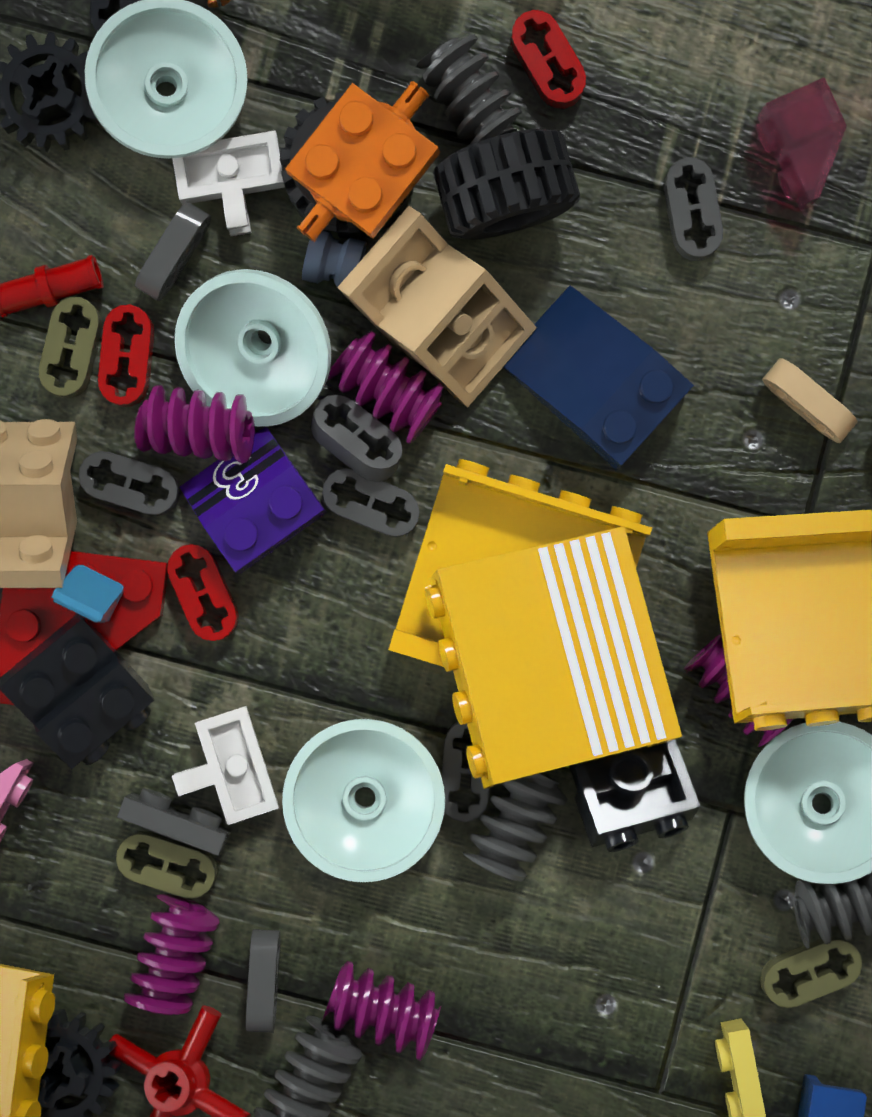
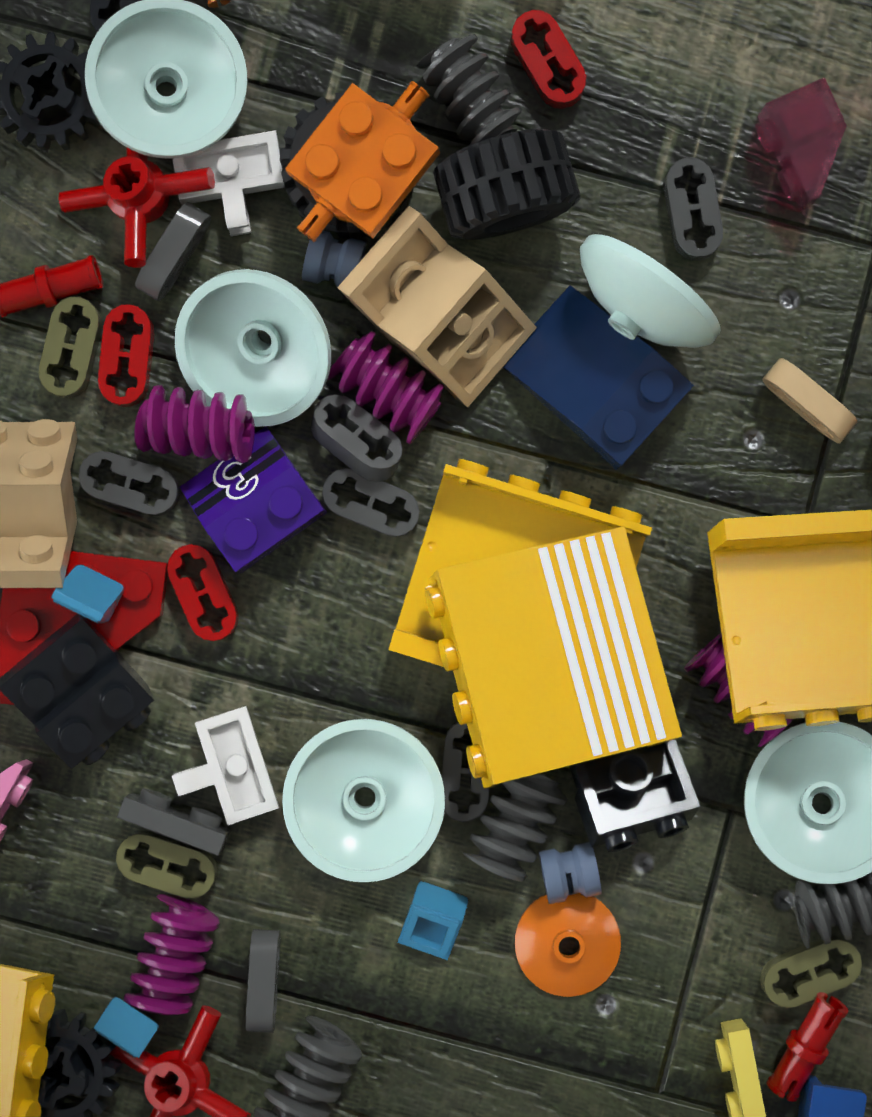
(126, 1027): none -> dark azure slope
(138, 194): none -> red bar
(383, 1009): magenta piece -> none
(433, 920): none -> dark azure slope
(545, 926): none -> orange dish
(570, 872): none -> sand blue wheel
(645, 295): none -> light aqua dish
(807, 1046): none -> red pin

